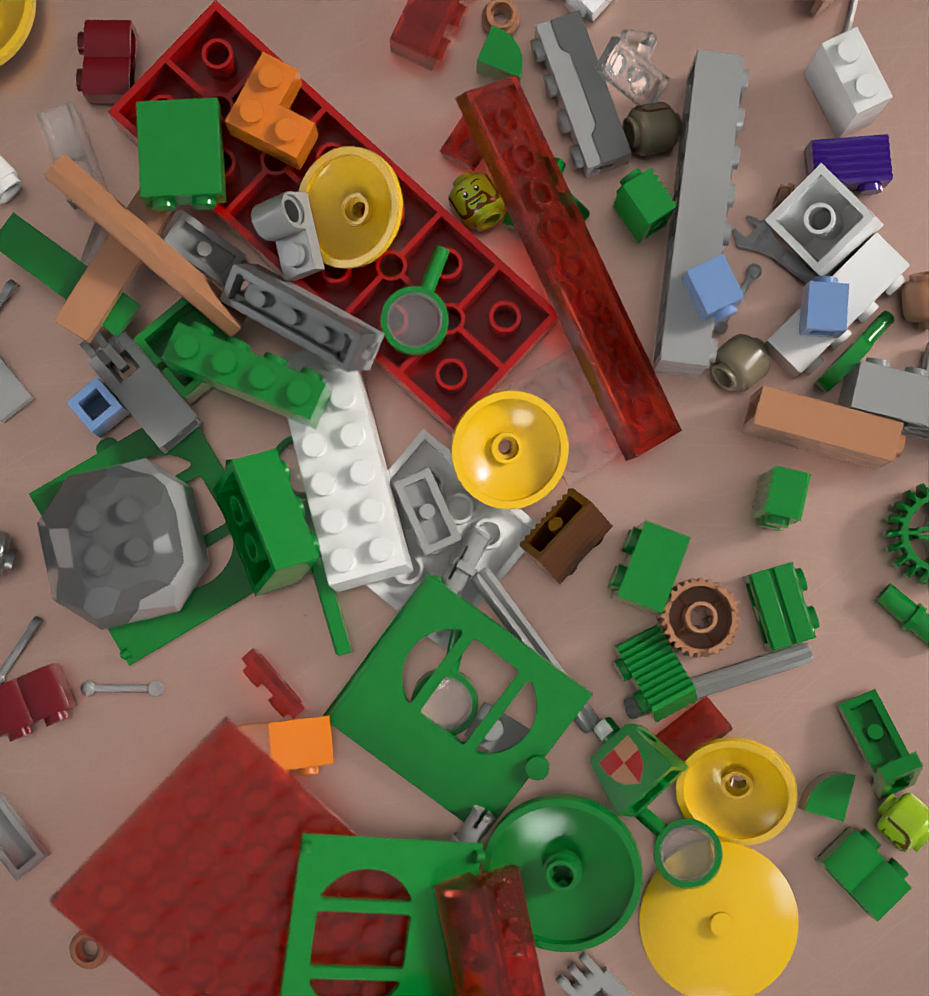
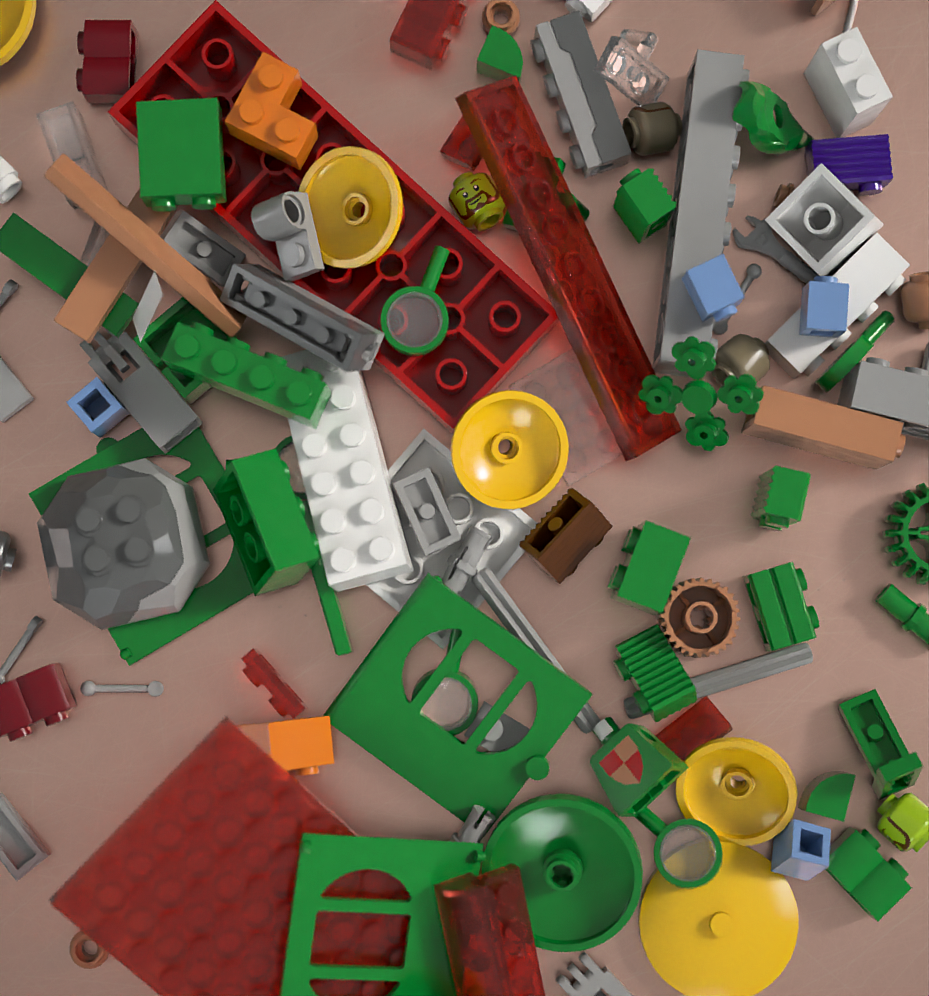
(147, 306): none -> white sticker
(699, 395): none -> green plant
(756, 114): none -> green piece
(801, 850): none -> medium blue brick

